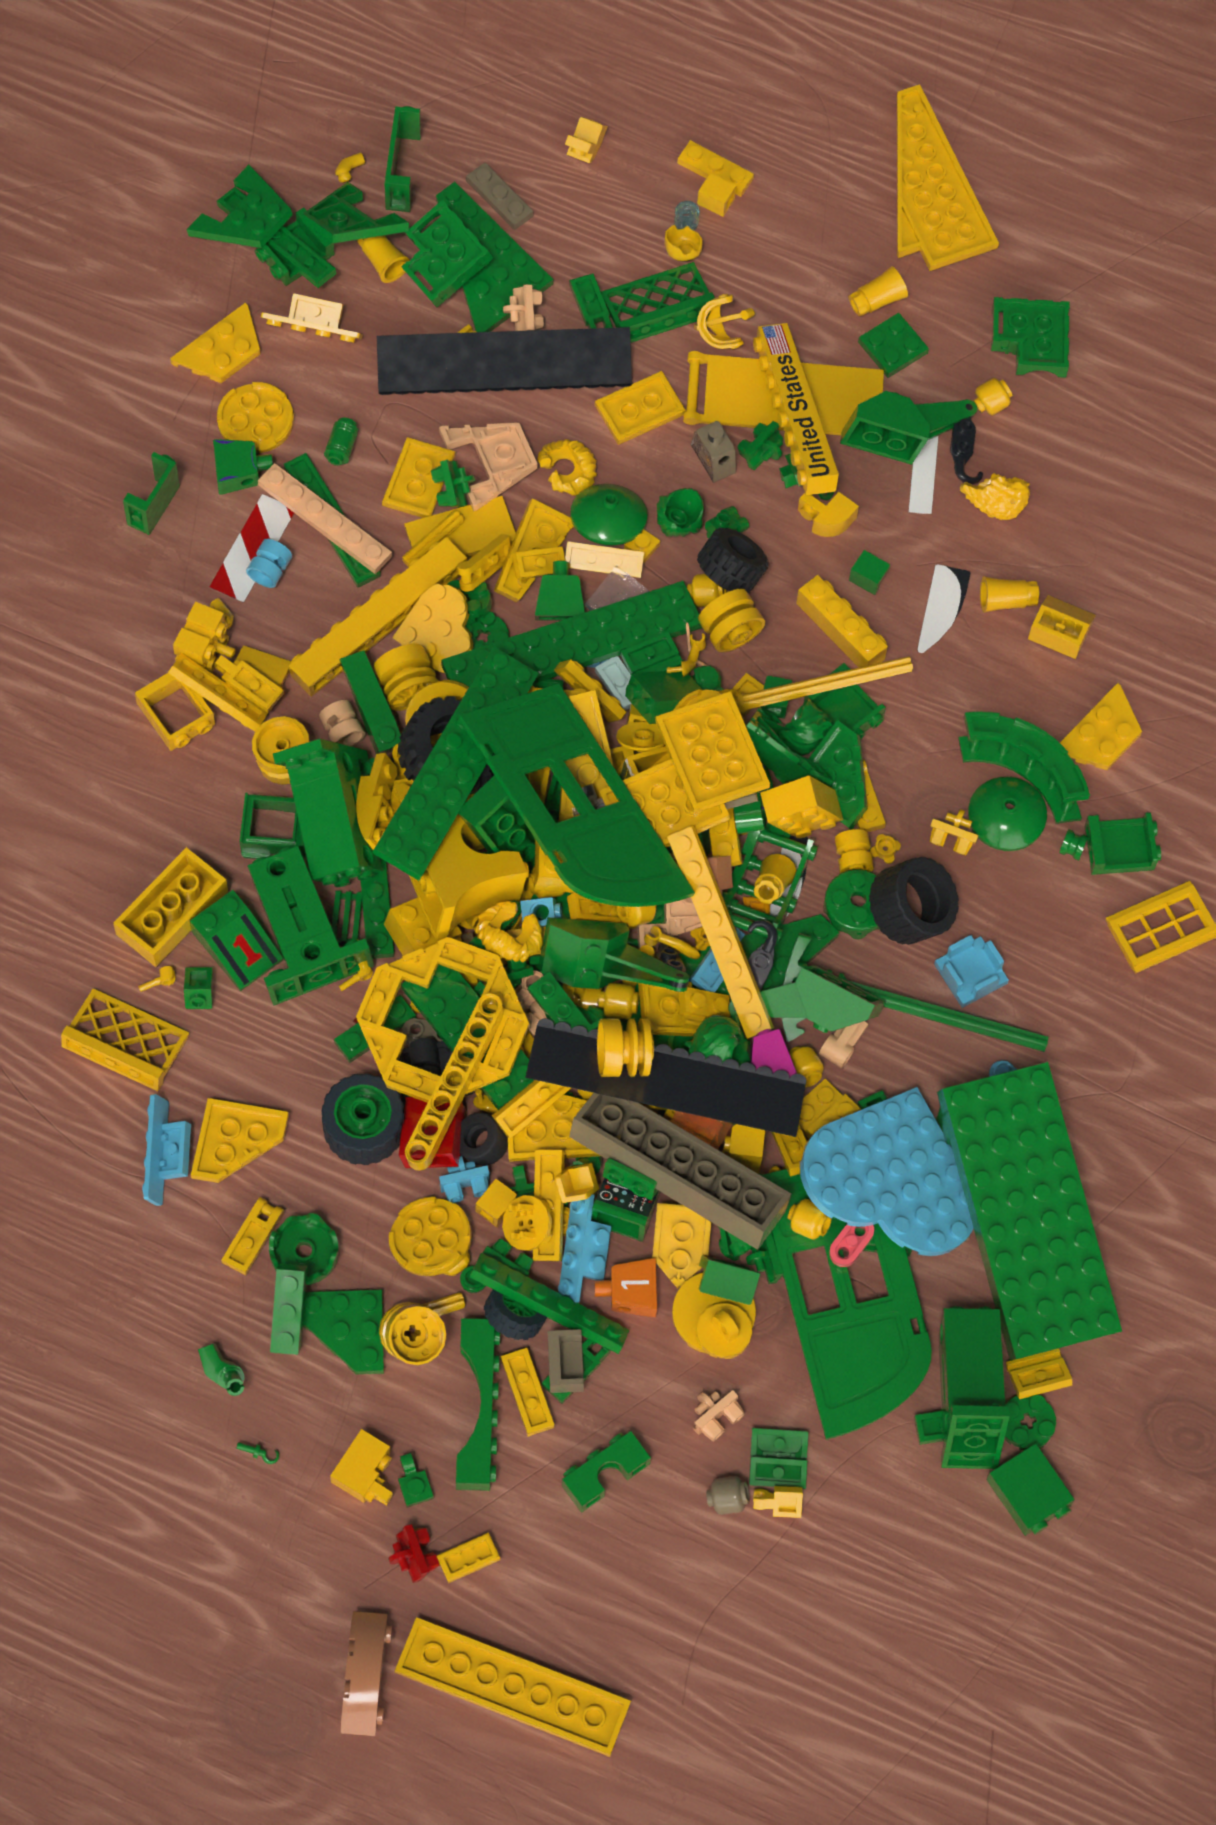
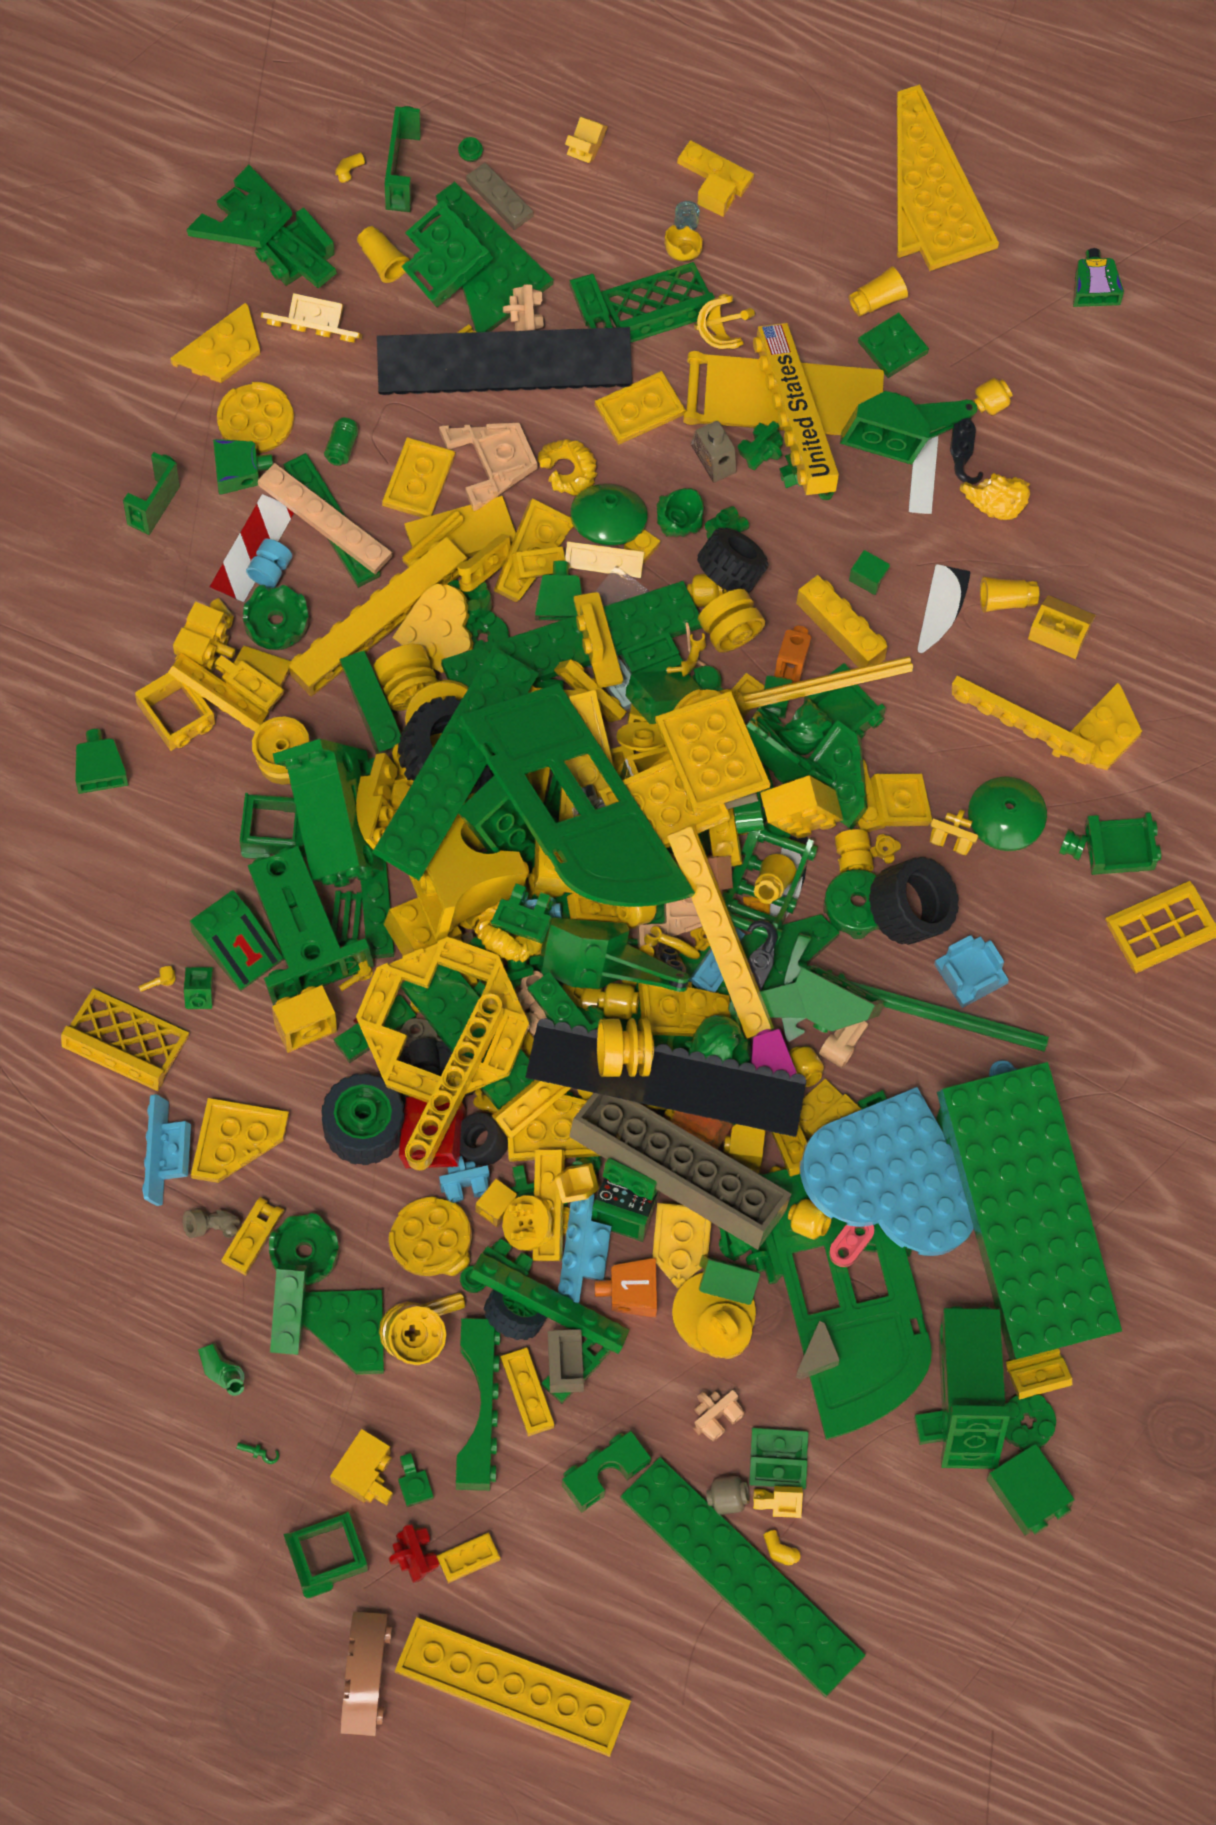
(98, 764): none -> green torso
(164, 909): yellow brick -> none
(196, 1223): none -> dark tan arm
(275, 601): none -> green plate
(304, 1018): none -> yellow brick
(324, 1582): none -> green piece
(341, 221): green wing -> none
(341, 723): light nougat wheel -> none
(455, 481): green hips -> none
(470, 149): none -> green plate
(522, 920): none -> green plate
(597, 639): none -> yellow bracket
(742, 1577): none -> green plate
(779, 1552): none -> yellow arm
(794, 651): none -> orange torso
(819, 1354): none -> dark tan slope
(831, 518): yellow brick -> none
(901, 800): none -> yellow plate
(1029, 753): green fence -> none
(1031, 724): none -> yellow plate
(1034, 333): green piece -> none
(1097, 281): none -> green torso

